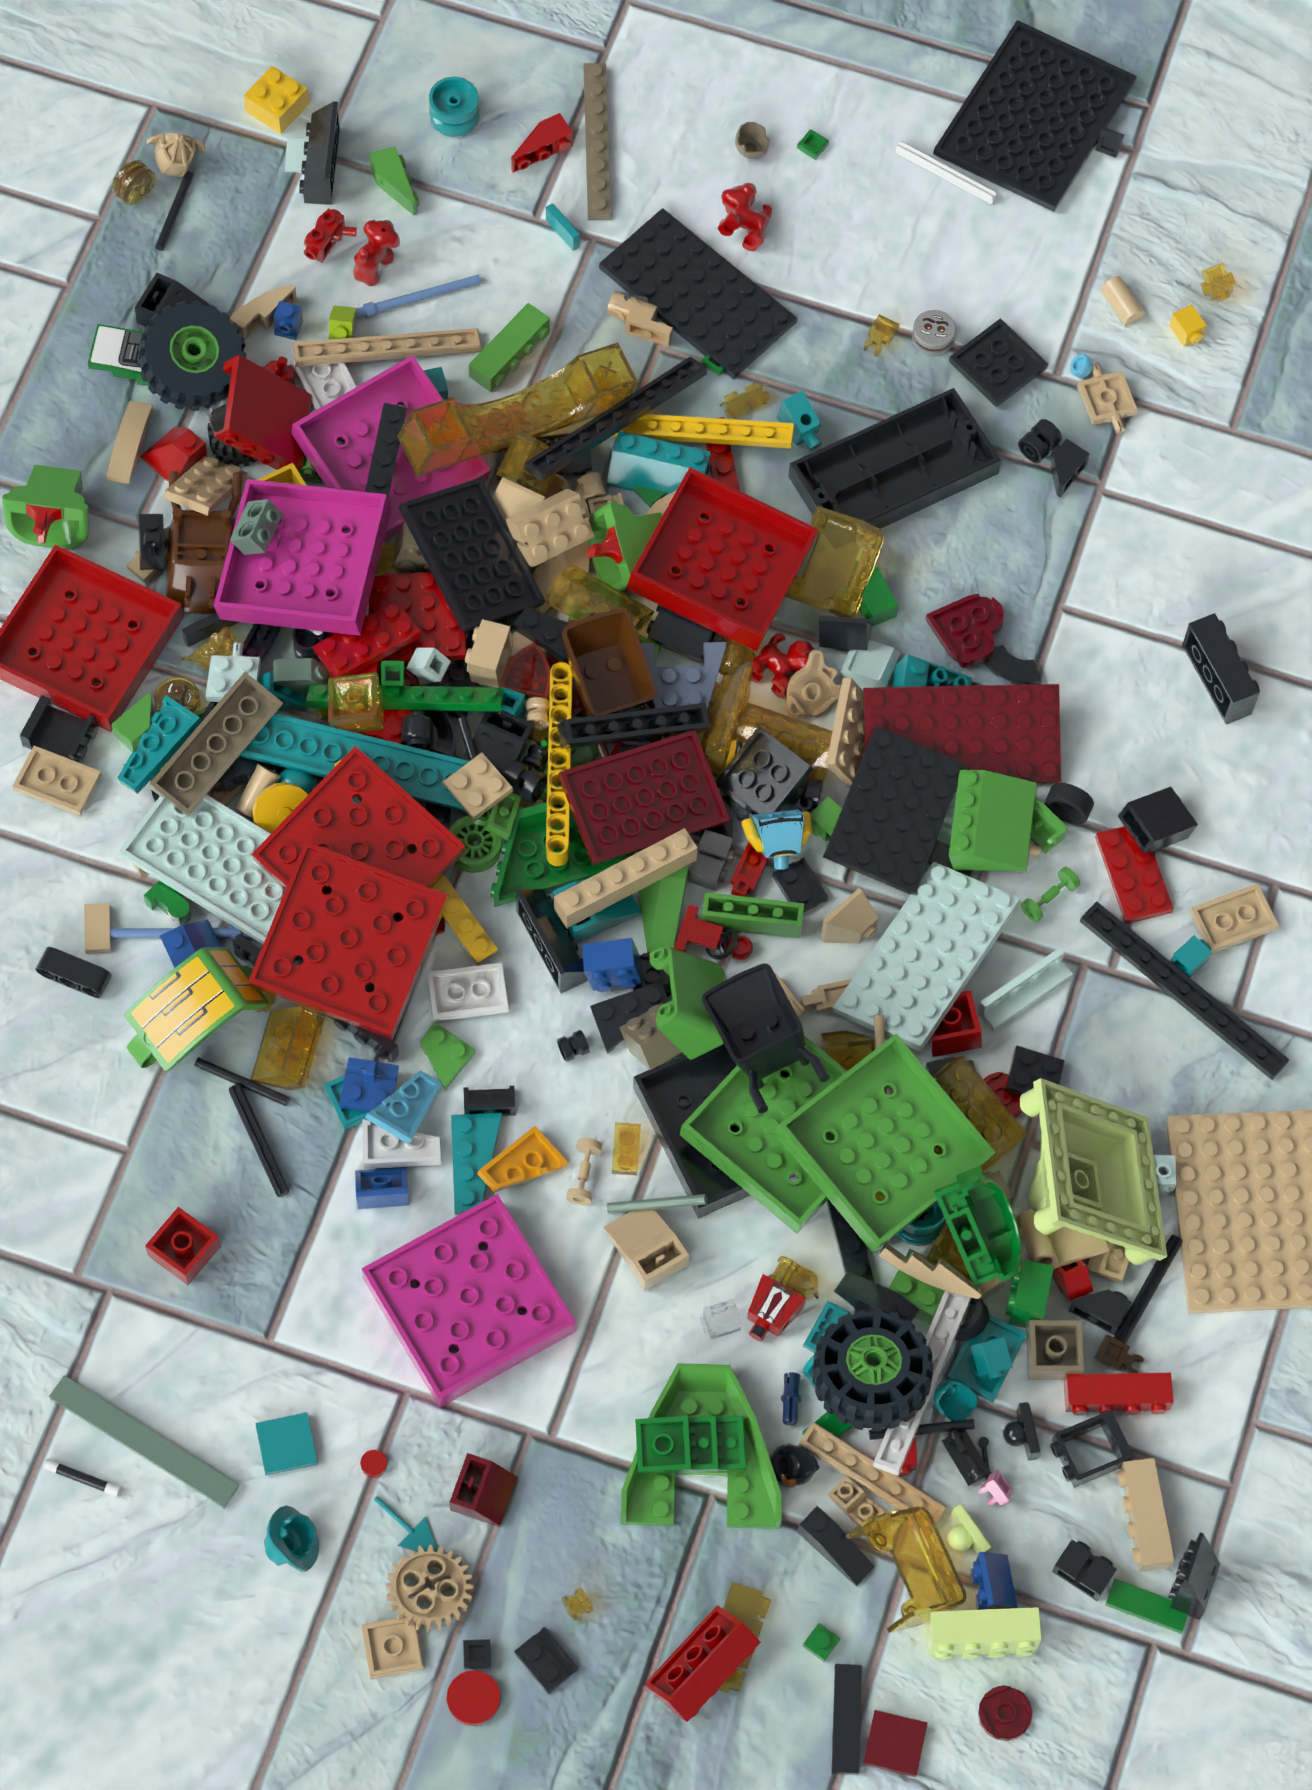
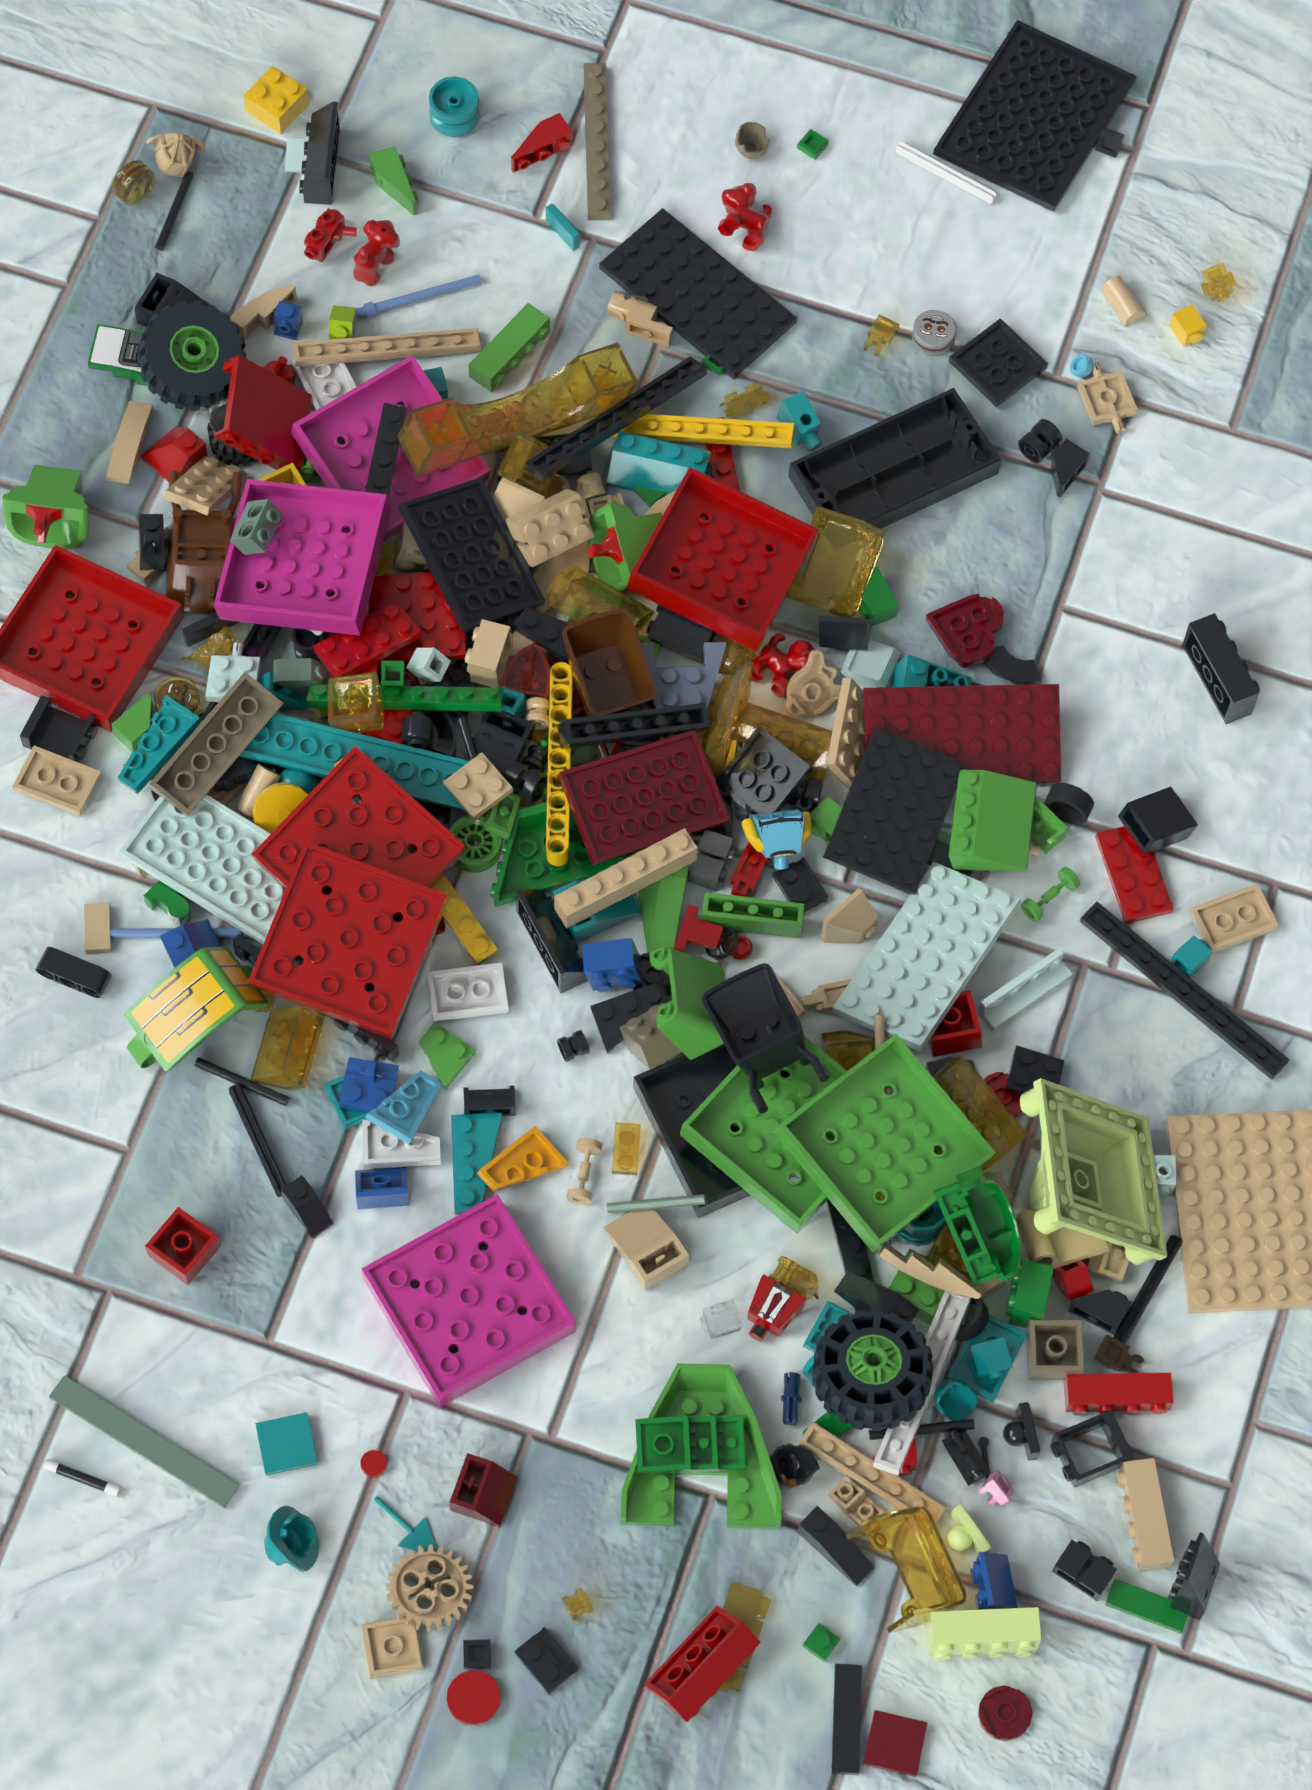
(306, 1206): none -> black slope

